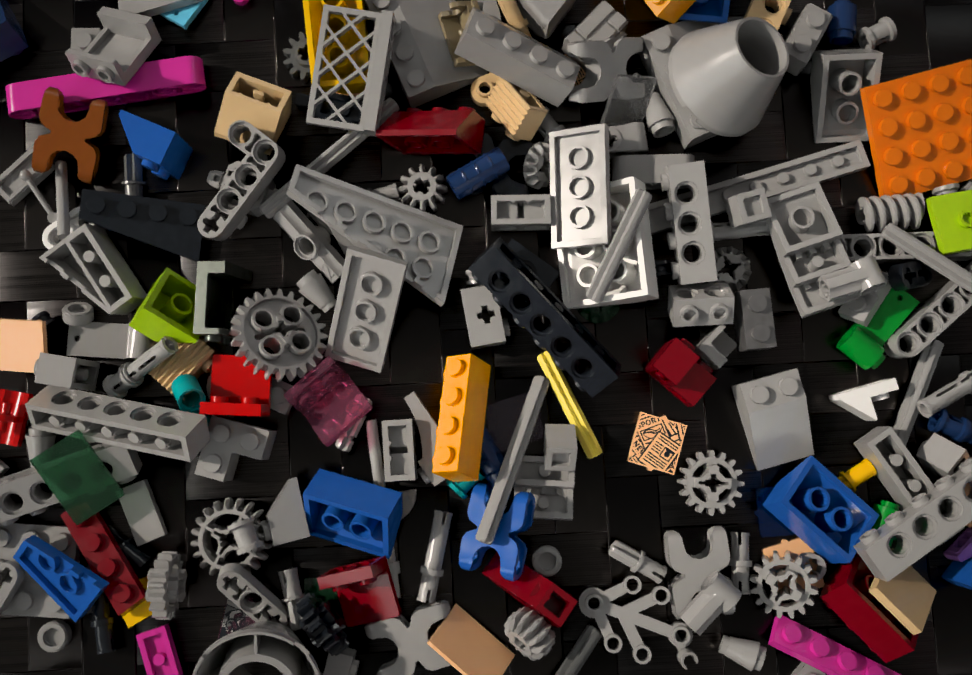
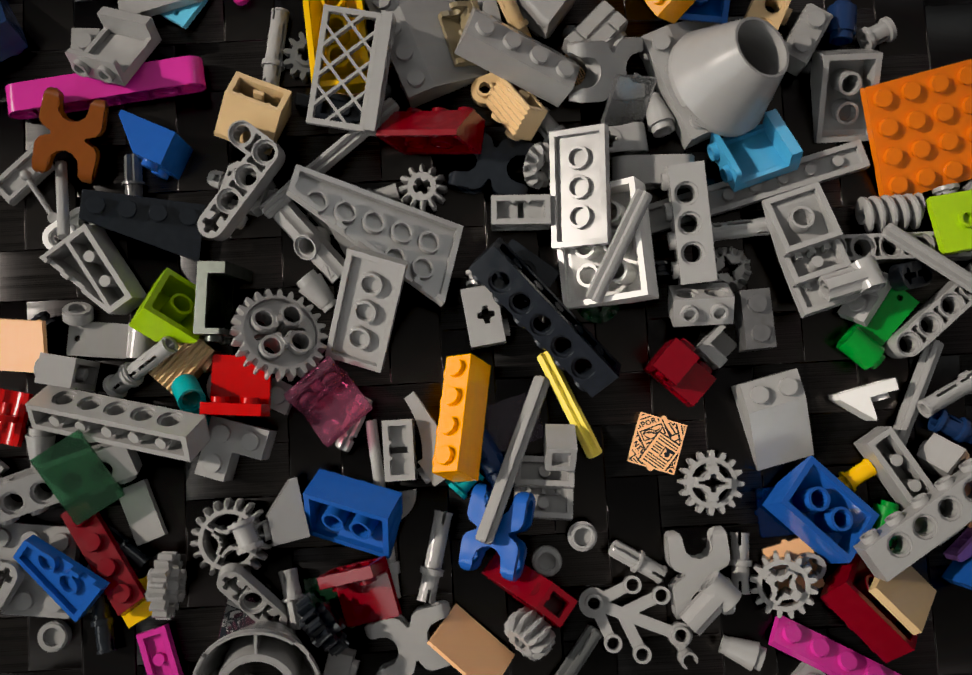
(273, 60): none -> light grey pin
(478, 173): dark blue axle -> none
(582, 536): none -> light grey plate
(747, 207): light grey brick -> none
(758, 155): none -> dark azure panel

